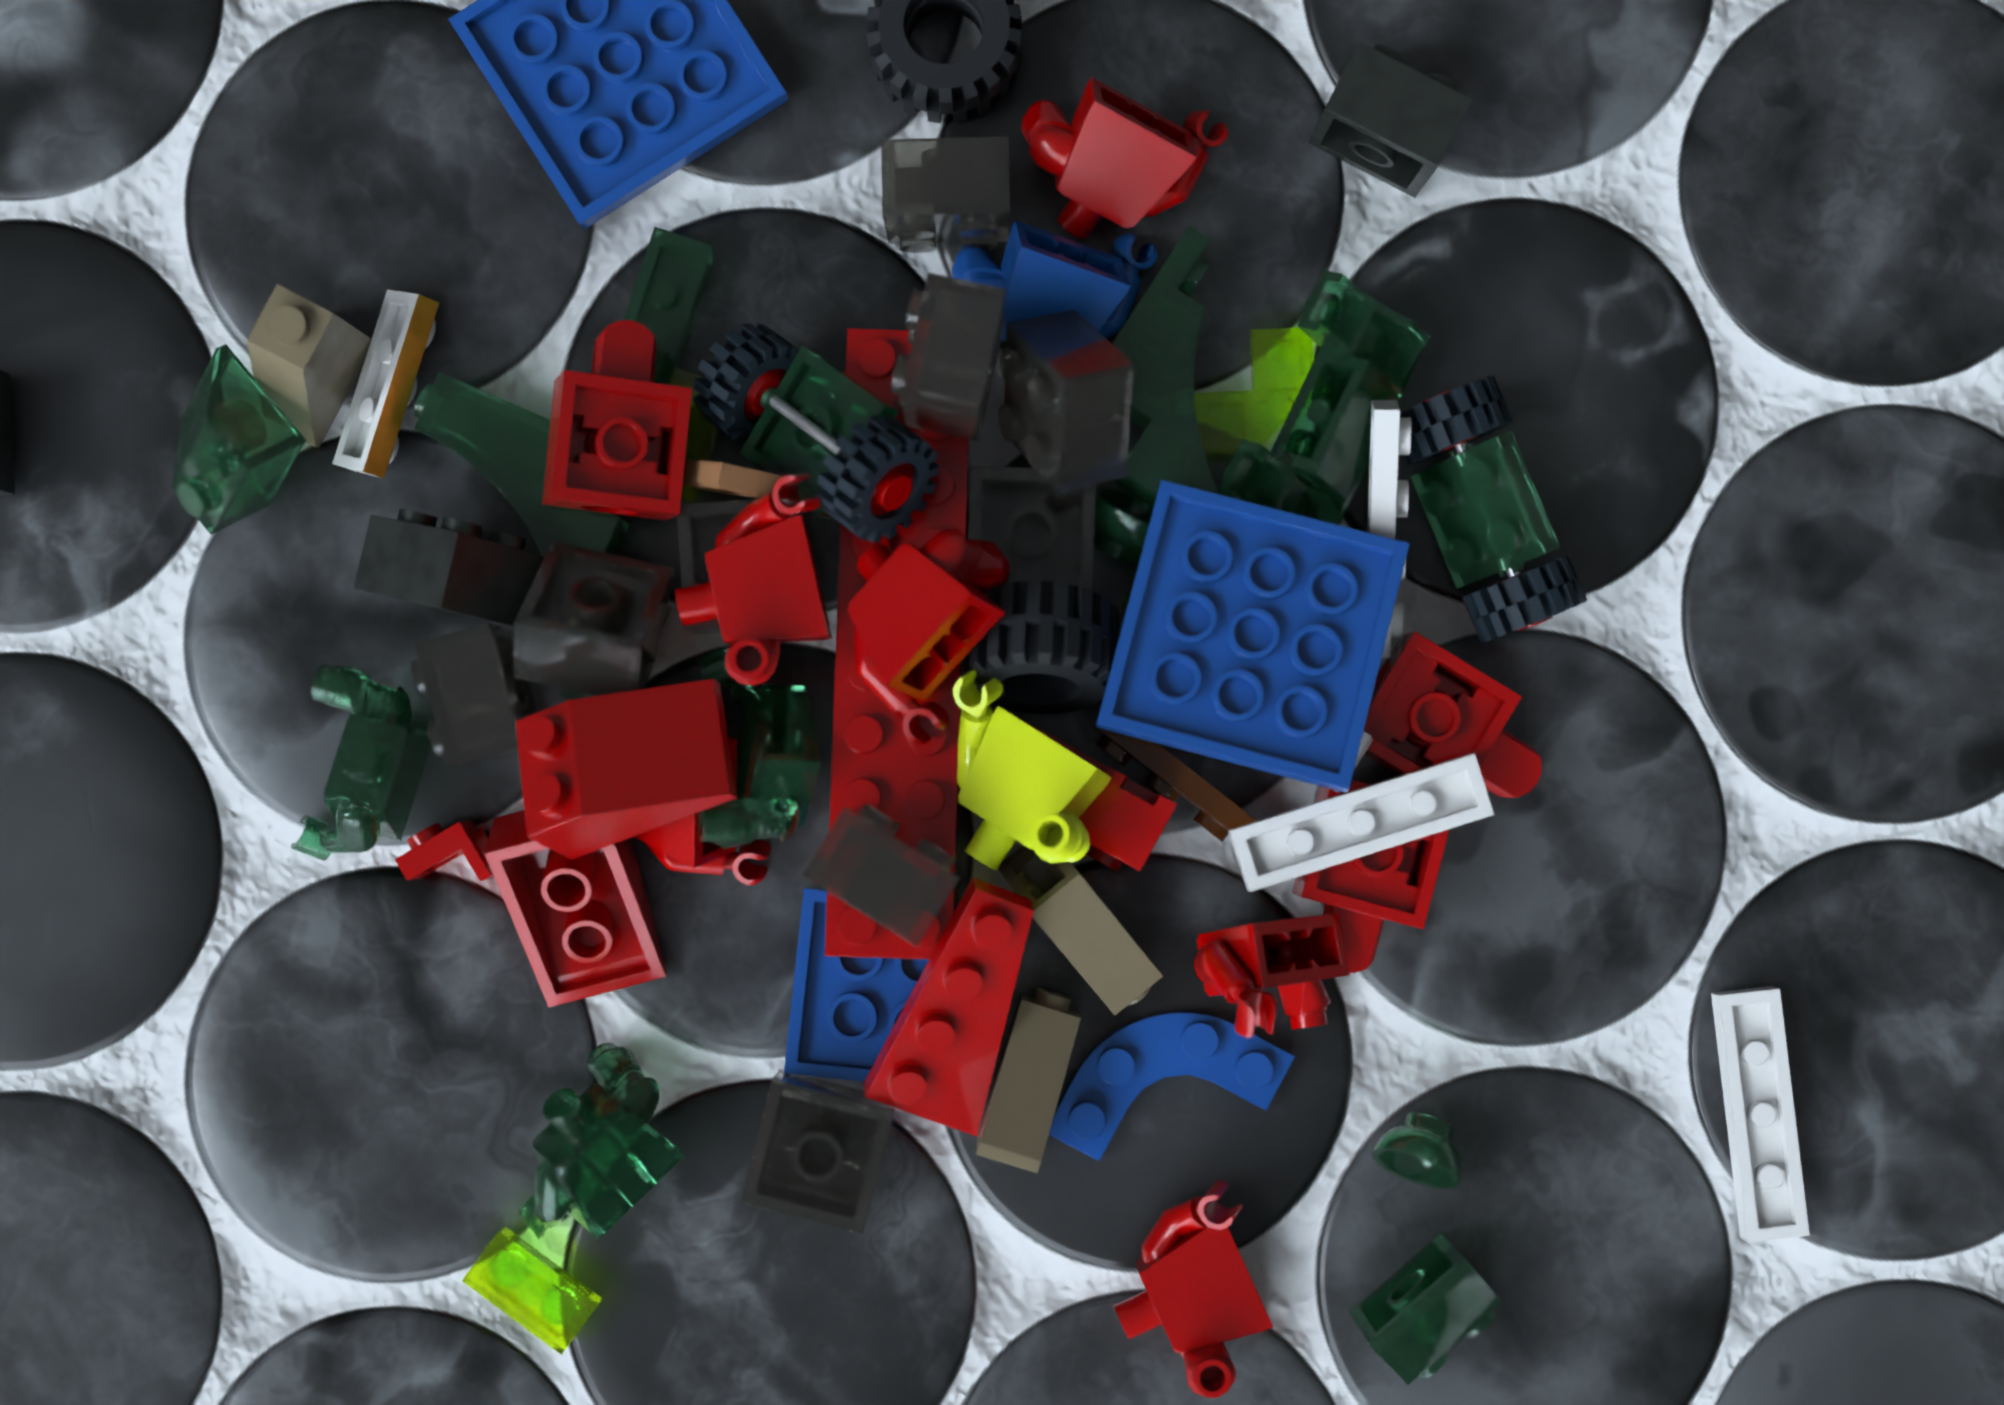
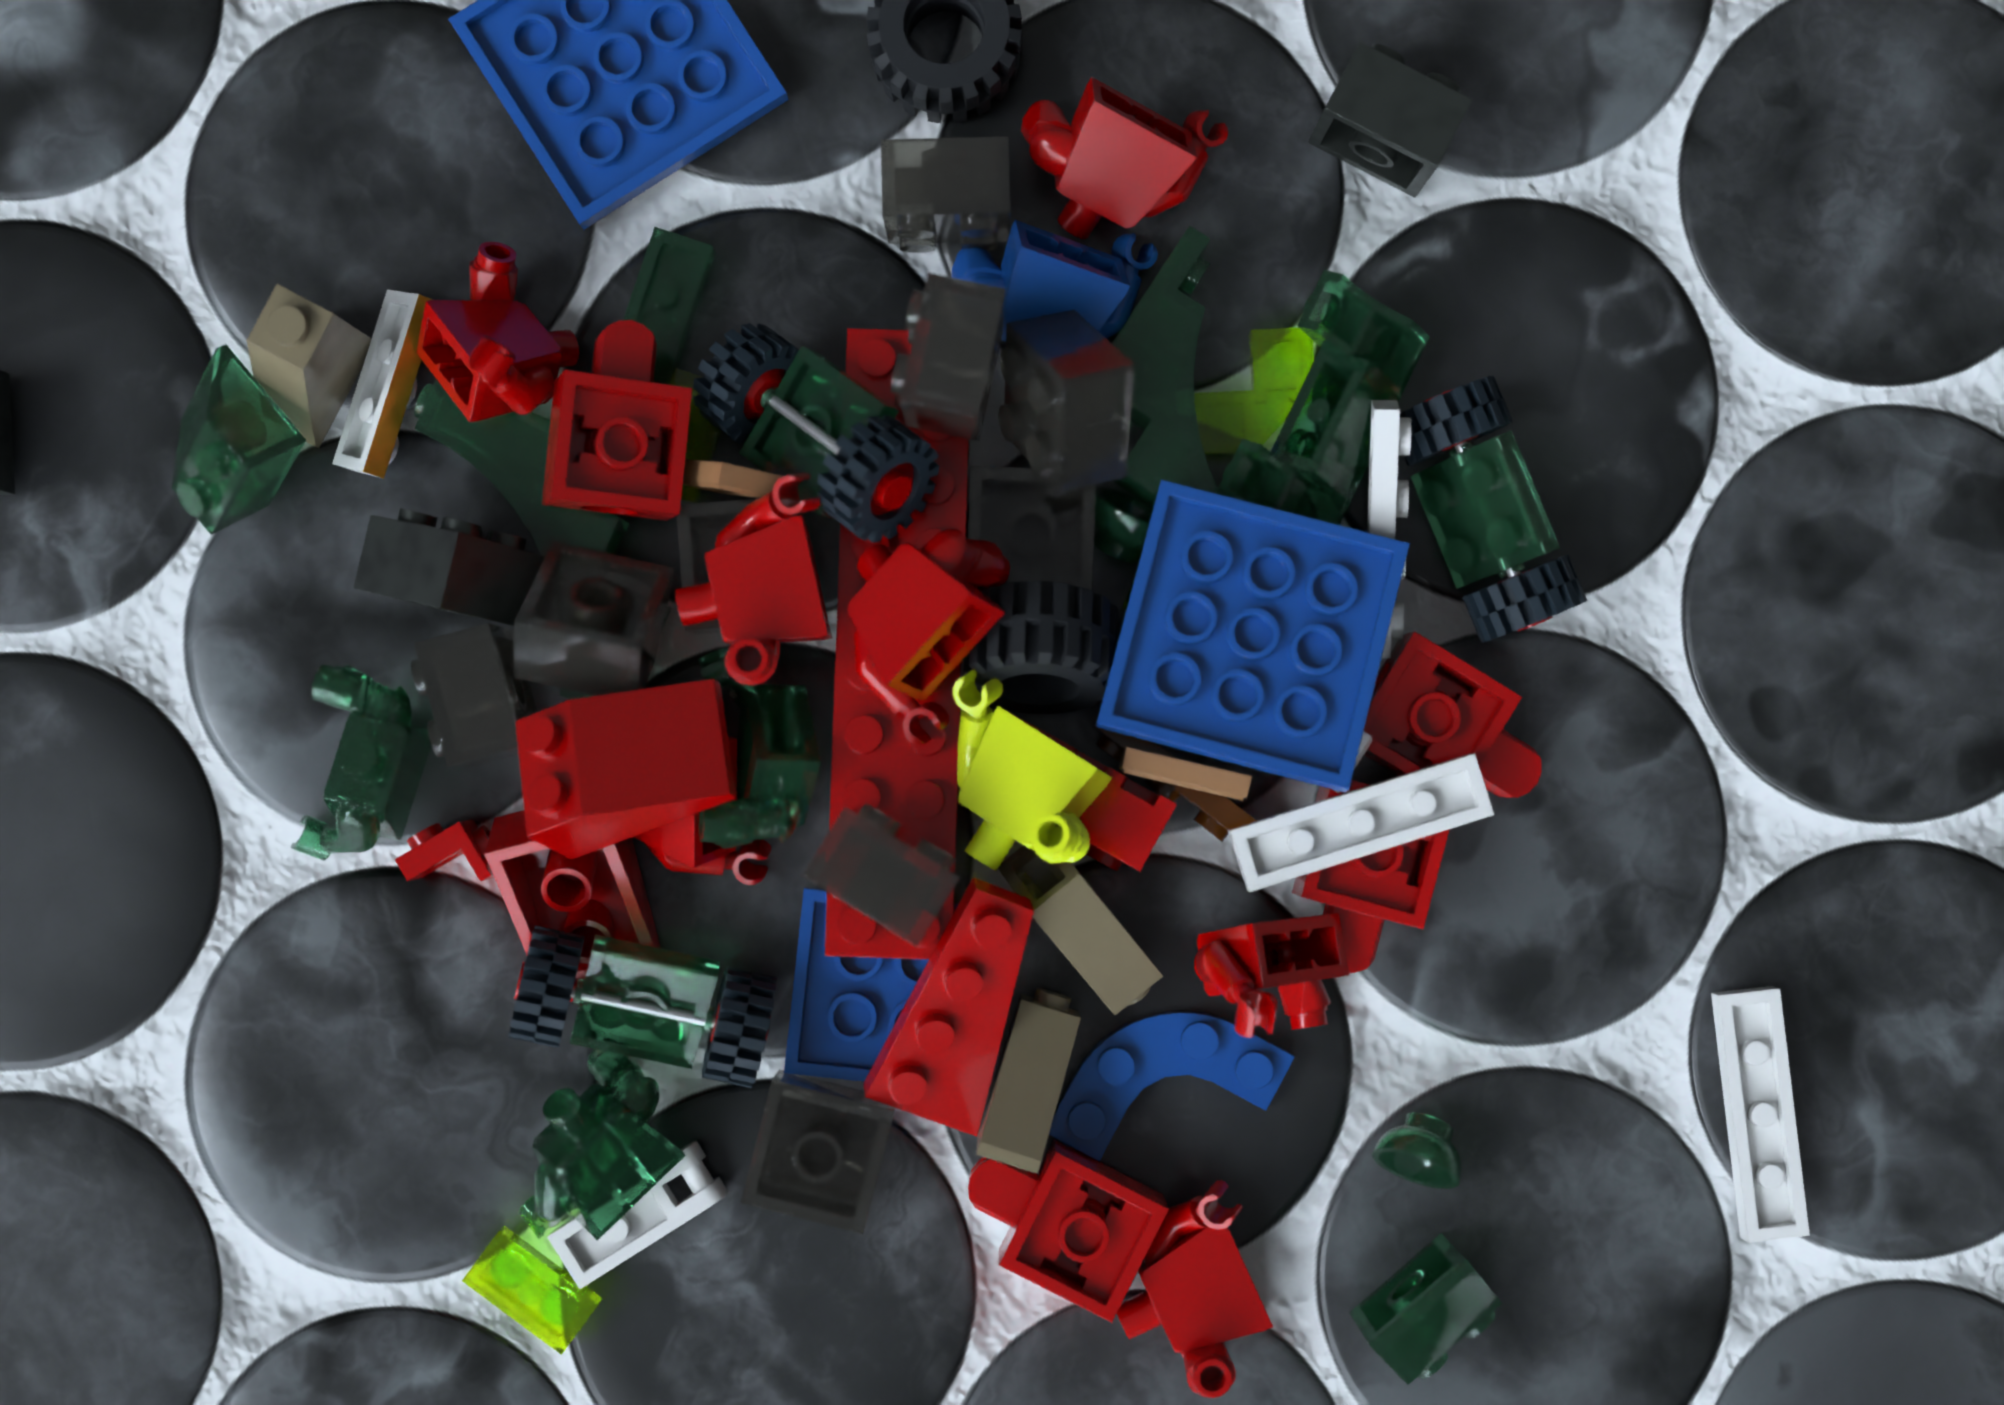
(491, 348): none -> red torso
(642, 1225): none -> white plate
(644, 1004): none -> plate
(1071, 1224): none -> red brick
(1184, 773): none -> medium nougat tile

